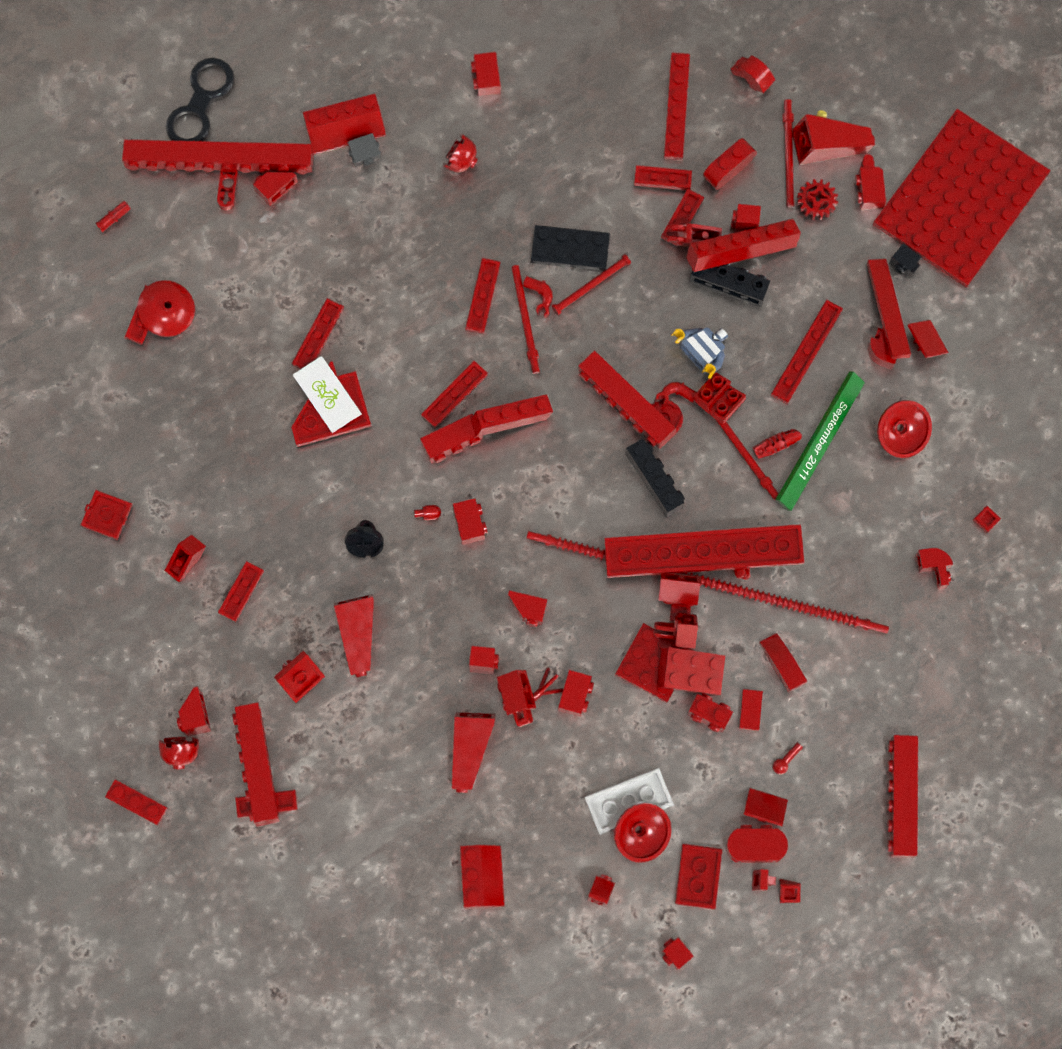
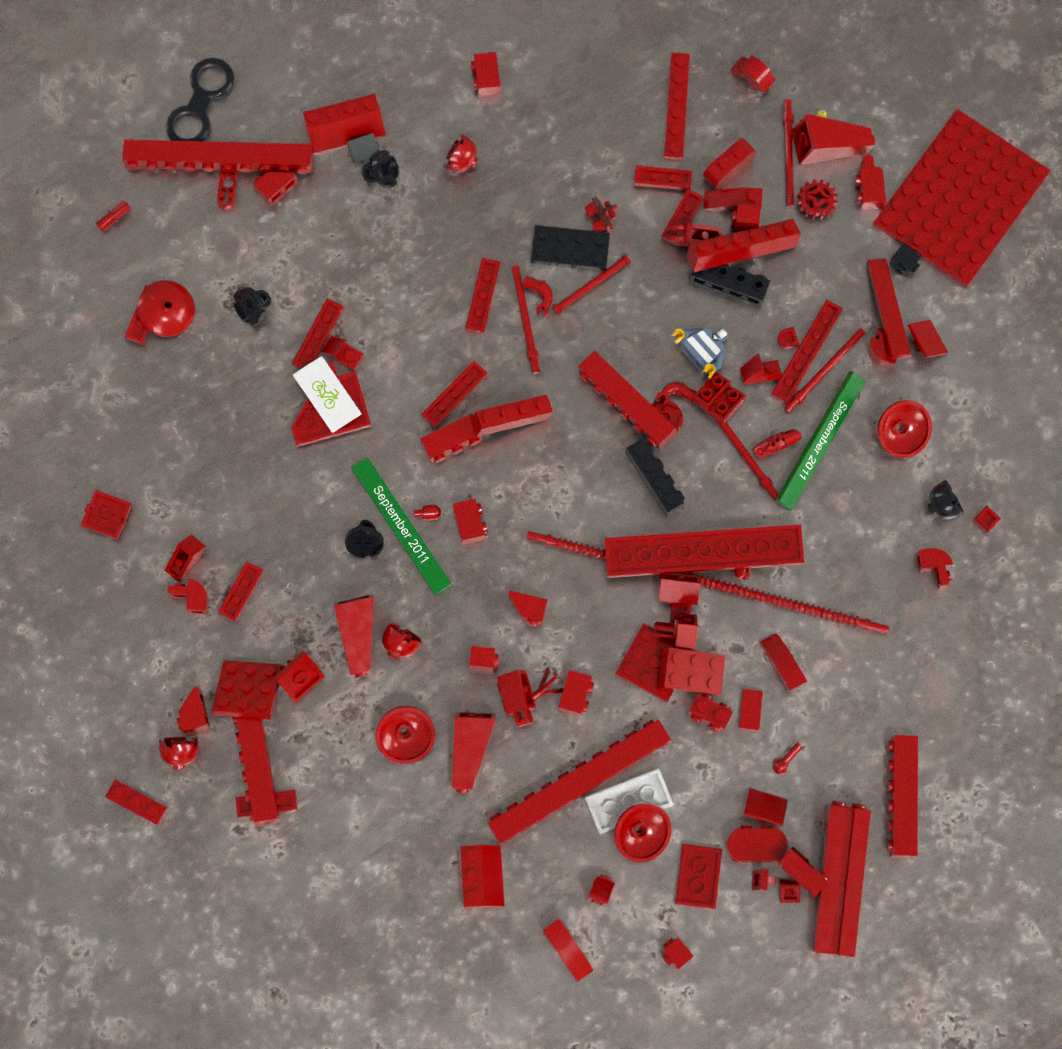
(196, 596): none -> red brick
(246, 689): none -> red plate
(250, 305): none -> black tile
(342, 353): none -> red slope
(384, 169): none -> black tile
(400, 642): none -> red cylinder
(401, 526): none -> green tile
(405, 746): none -> red dish
(567, 950): none -> red slope
(579, 782): none -> red brick
(597, 208): none -> red hips
(728, 199): none -> red slope
(758, 371): none -> red slope
(787, 338): none -> red tile
(801, 394): none -> red bar
(803, 872): none -> red piece
(844, 868): none -> red brick
(944, 502): none -> black cylinder

